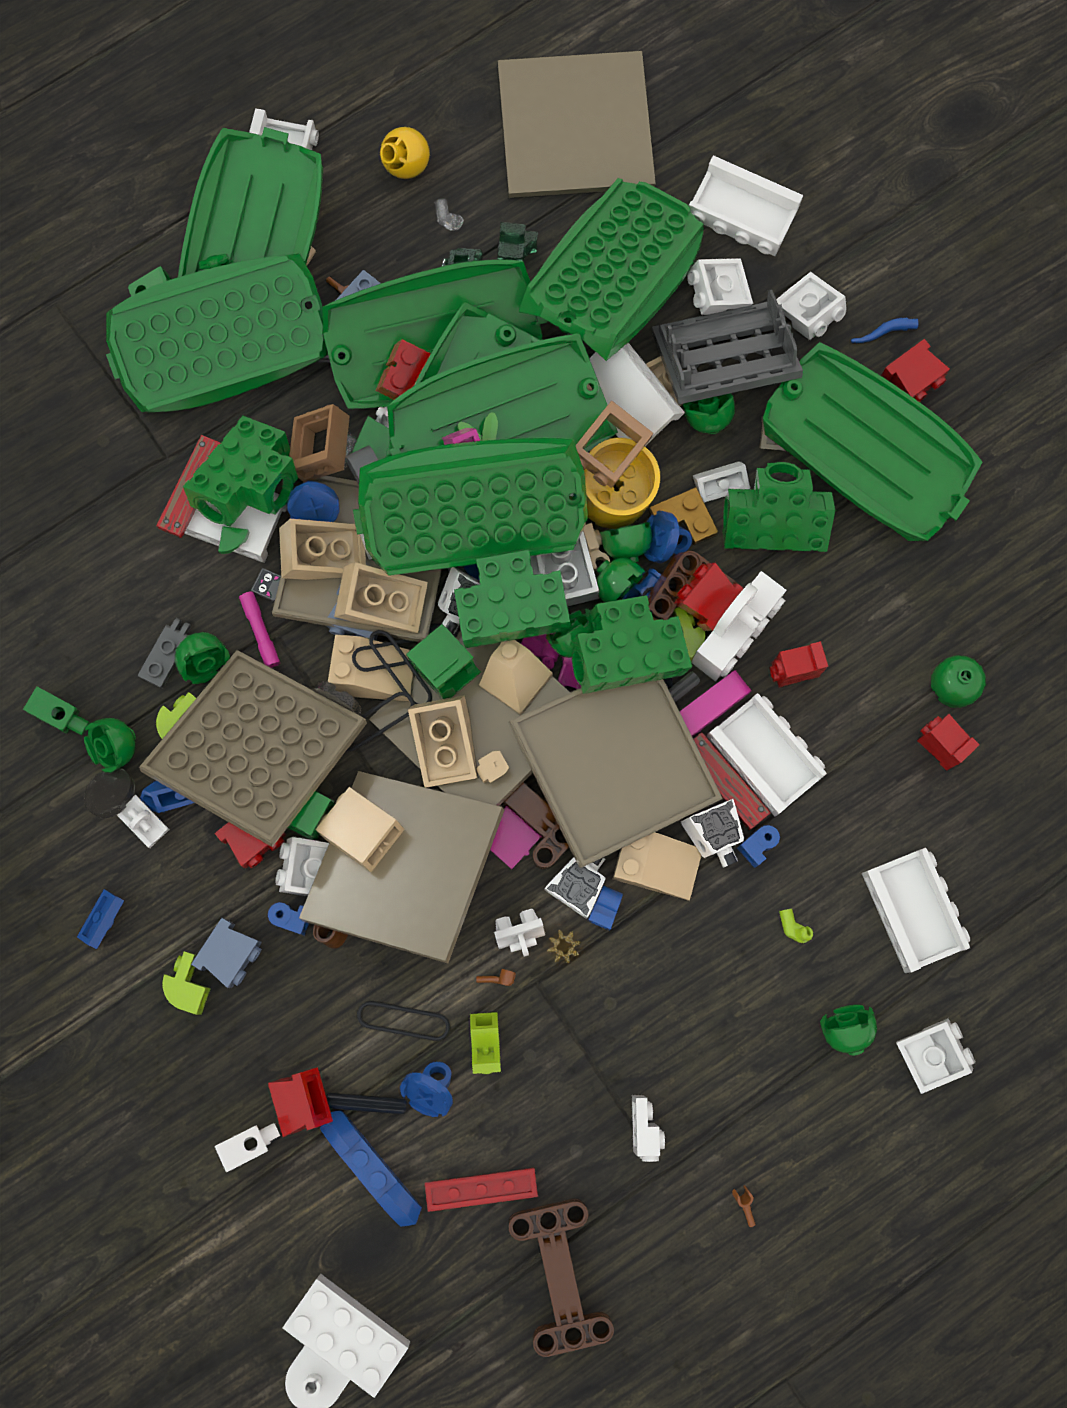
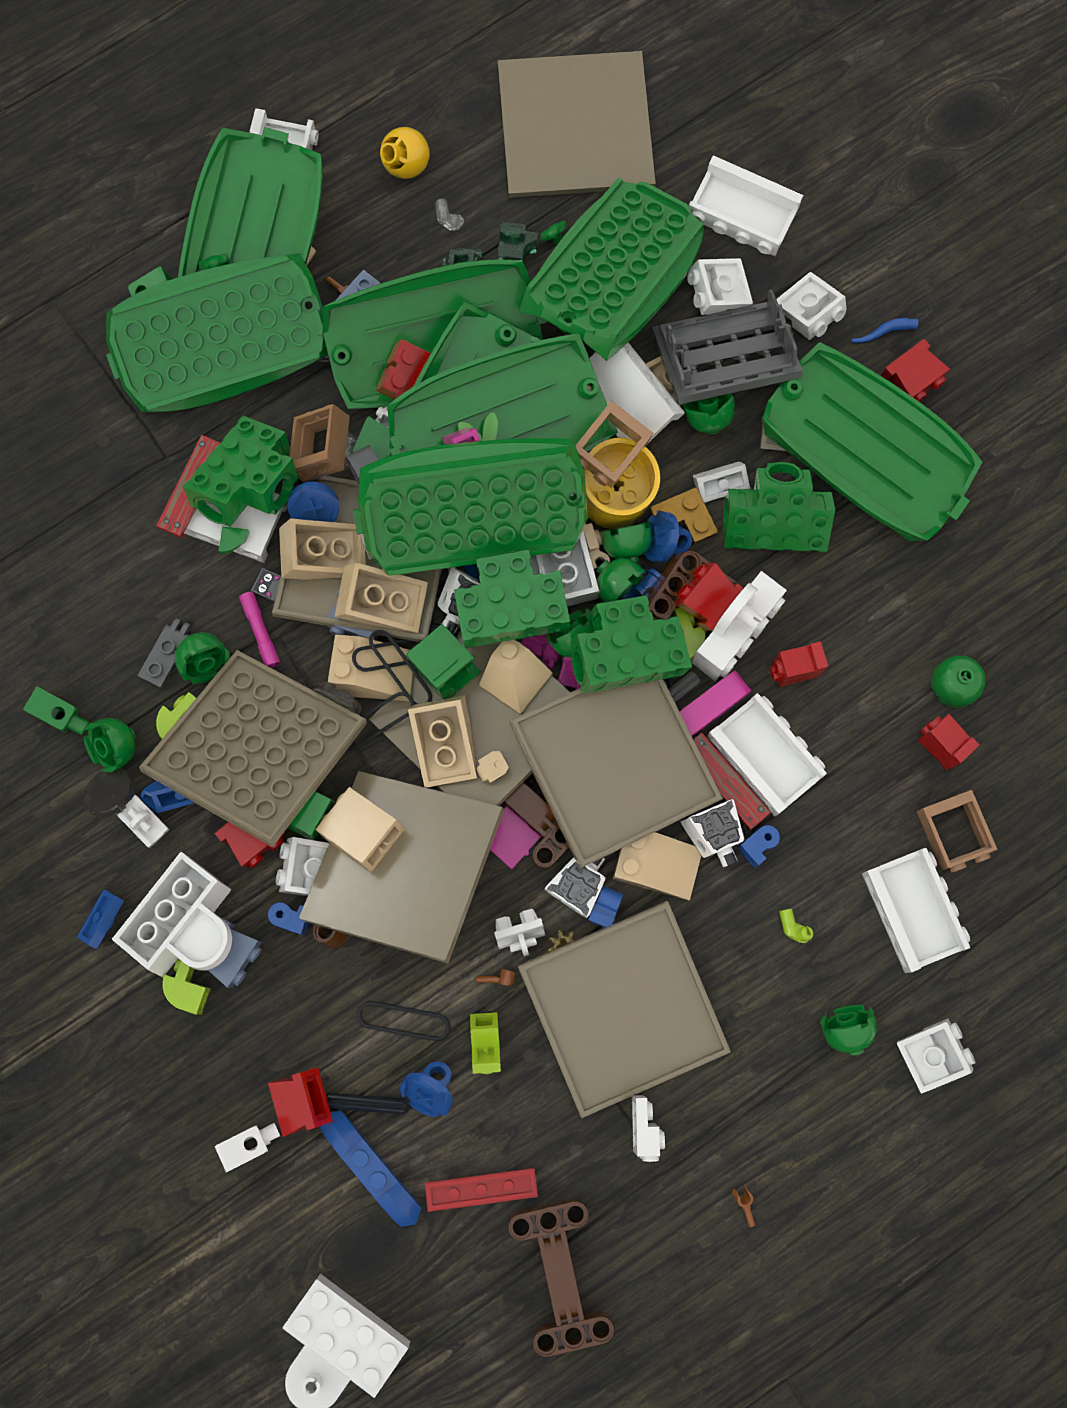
(179, 921): none -> white brick
(553, 232): none -> green plant
(624, 1009): none -> dark tan tile
(977, 822): none -> medium nougat window

